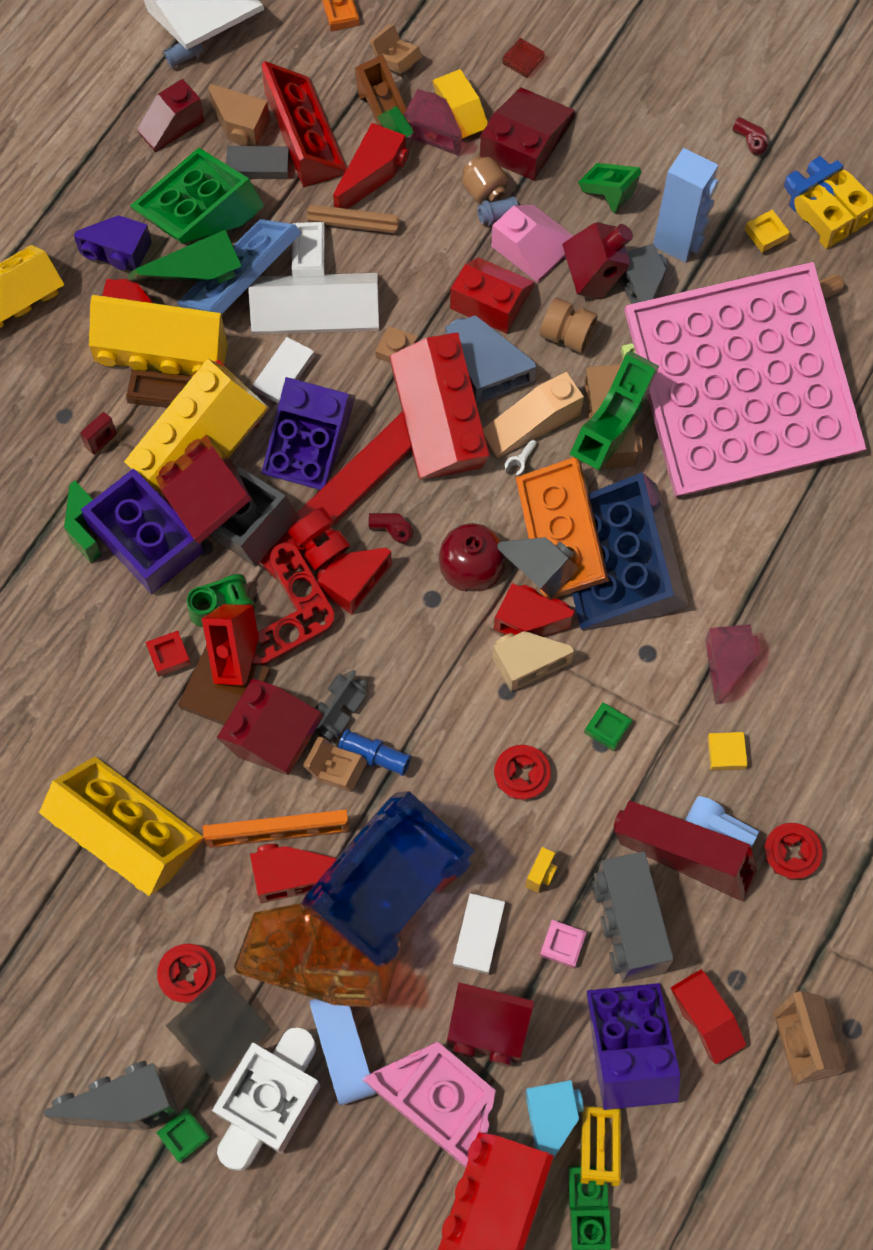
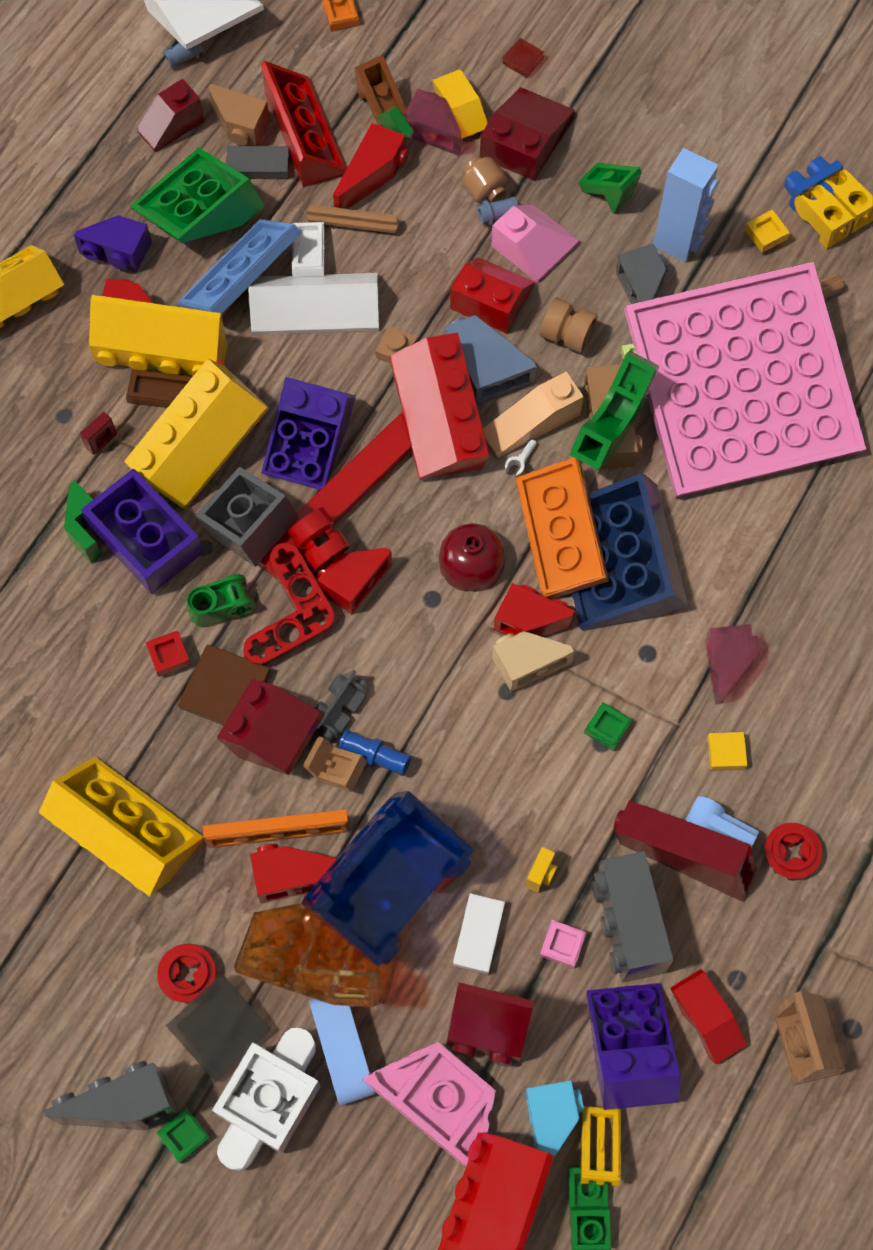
(200, 261): green slope -> none
(203, 487): dark red slope -> none
(231, 642): red slope -> none
(288, 361): white tile -> none
(394, 524): dark red arm -> none
(397, 53): medium nougat bracket -> none
(525, 757): red gear -> none
(541, 562): dark grey slope -> none
(597, 258): dark red torso -> none
(754, 135): dark red arm -> none

